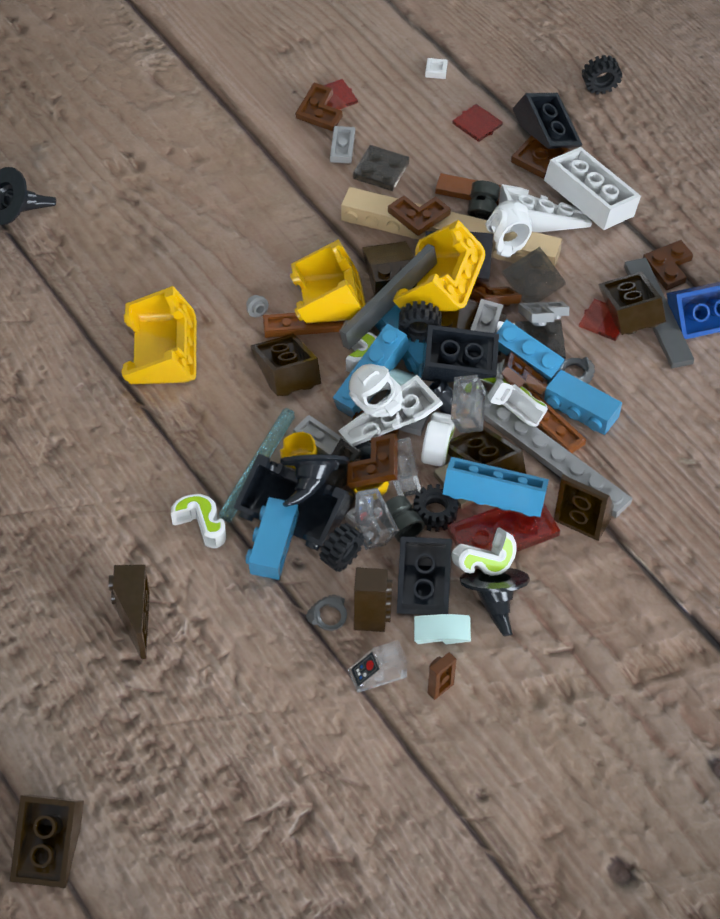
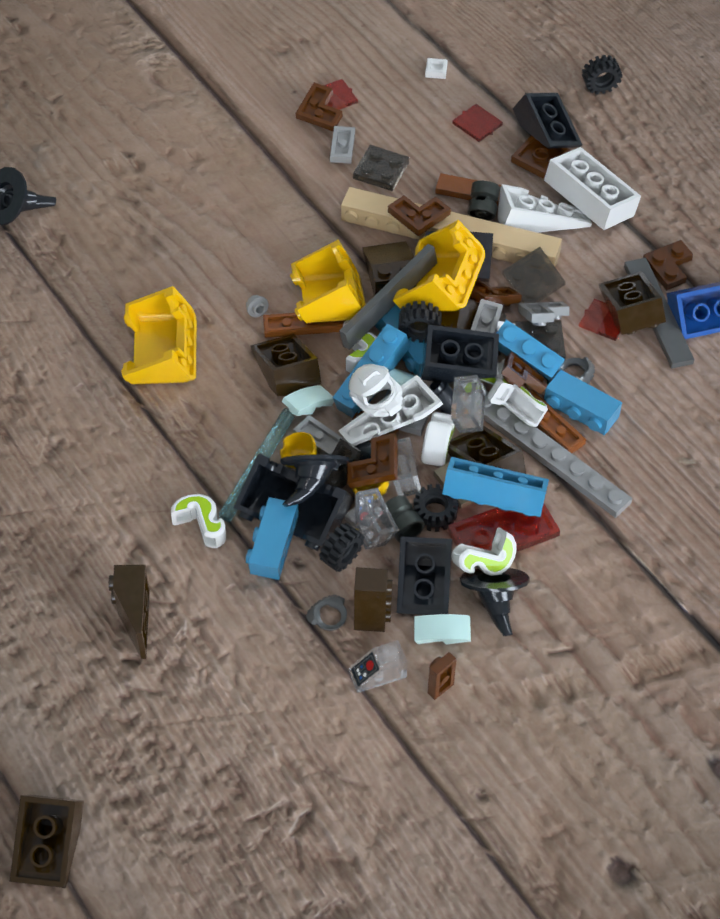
(307, 399): none -> light aqua slope
(506, 218): white helmet -> none
(583, 508): dark brown slope -> none

